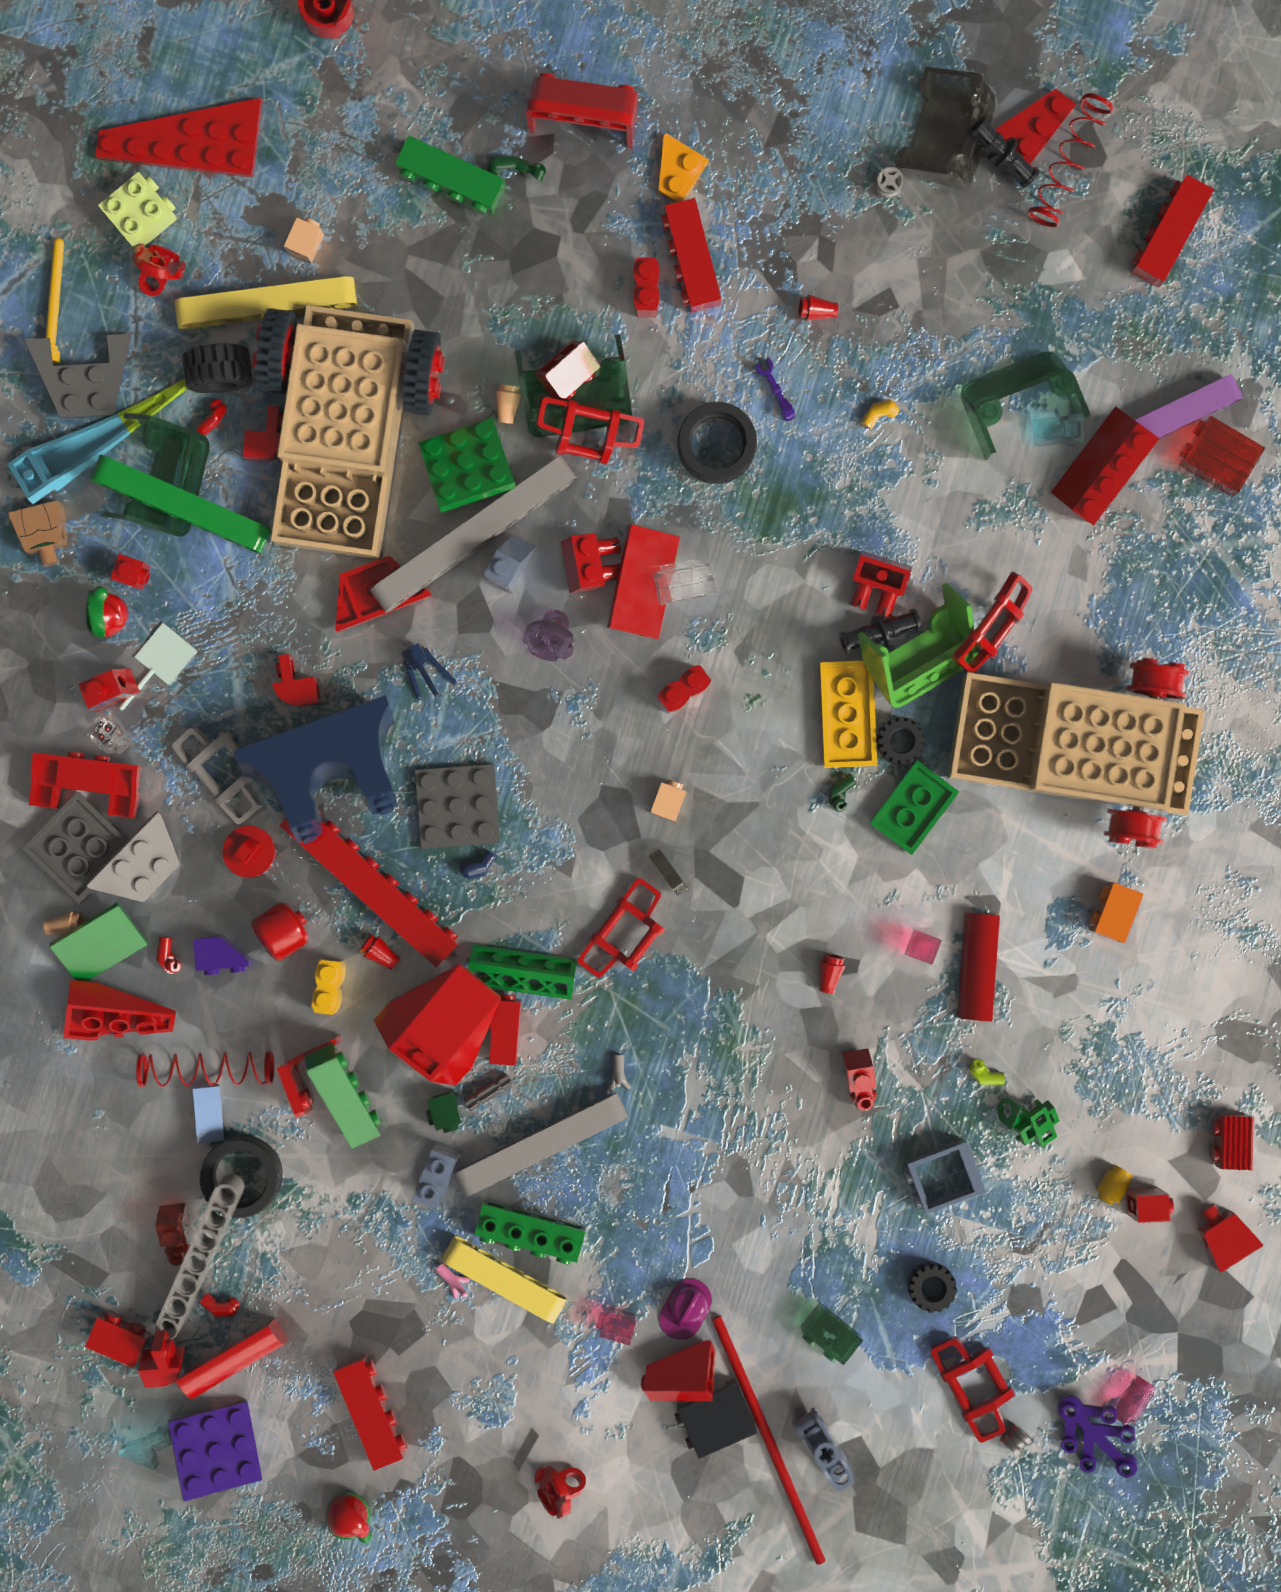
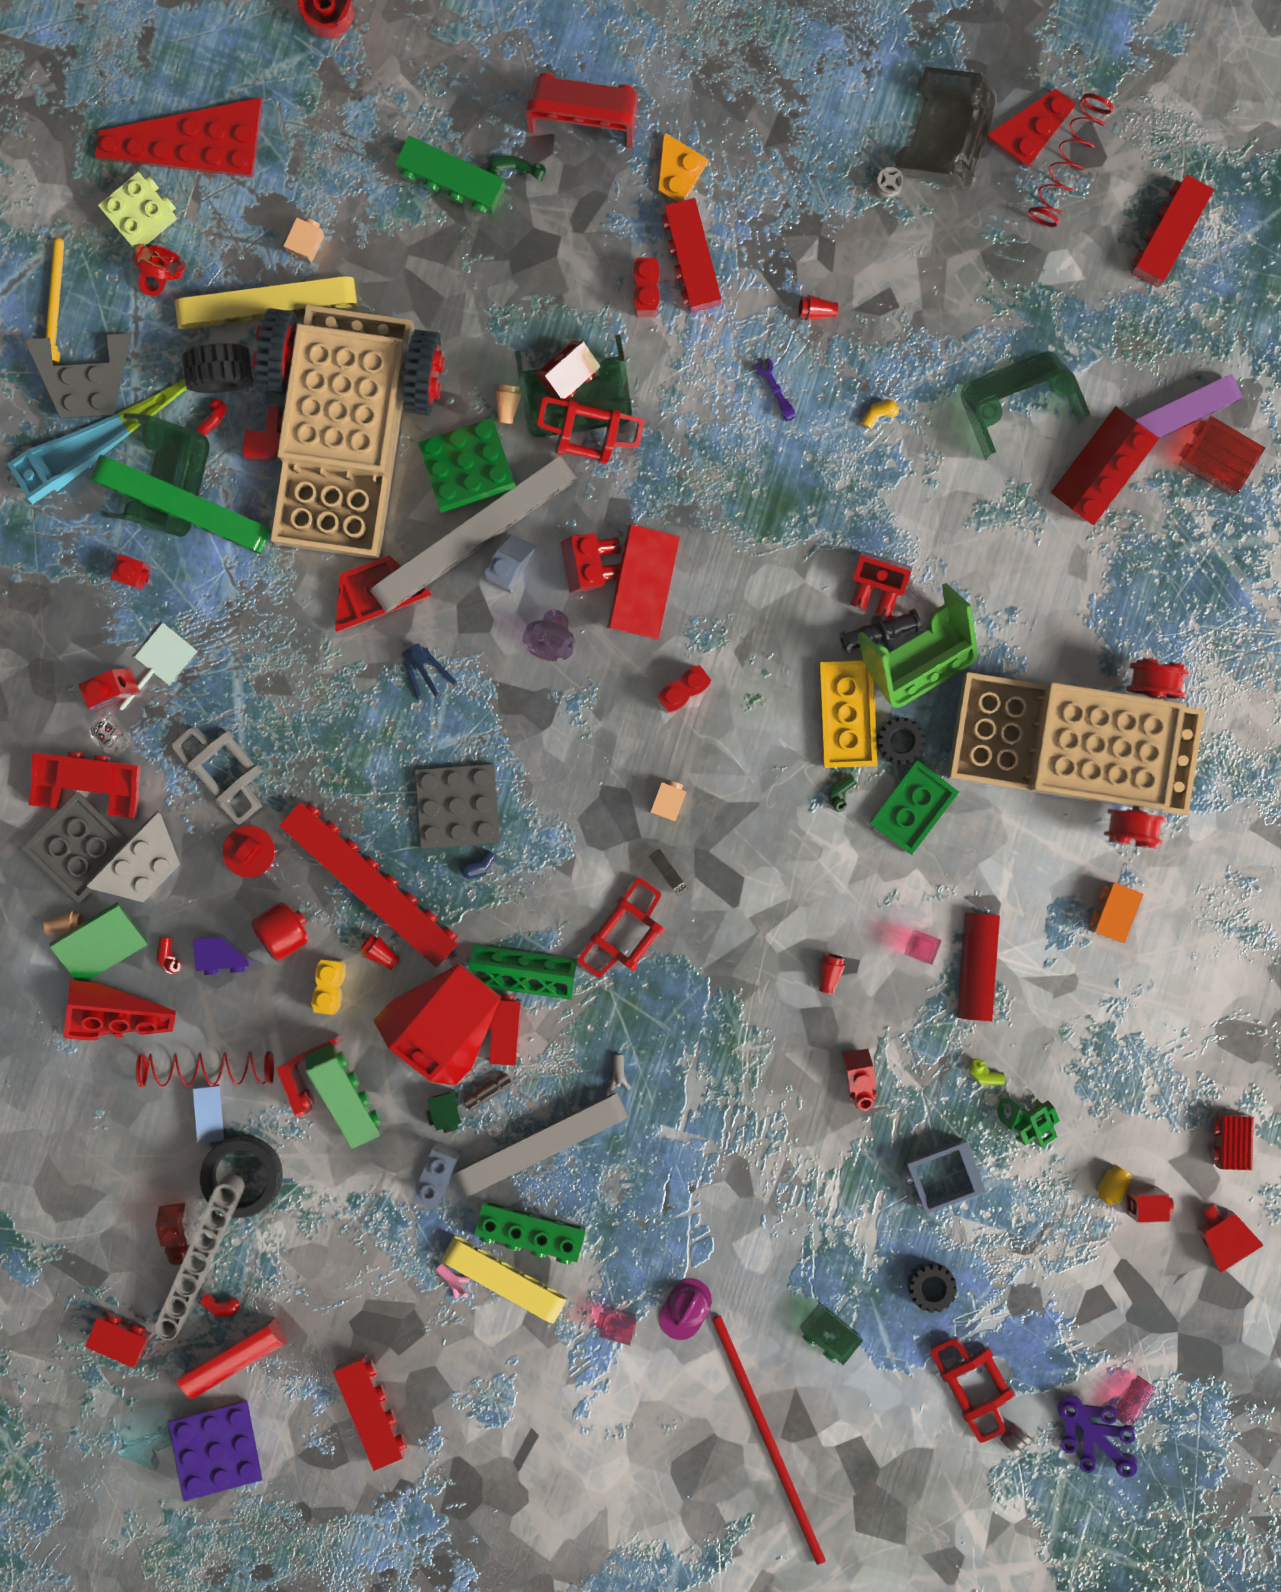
(41, 530): medium nougat torso -> none
(105, 613): piece -> none
(162, 1362): red brick -> none
(295, 691): red brick -> none
(330, 748): dark blue piece -> none
(349, 1517): red piece -> none
(554, 1490): red tile -> none
(682, 1375): red slope -> none
(684, 582): clear brick -> none
(716, 1422): black panel -> none
(724, 411): black tyre -> none
(817, 1436): sand blue piece -> none
(1004, 151): black piece -> none
(1014, 615): red bar -> none
(1058, 430): clear light blue slope -> none

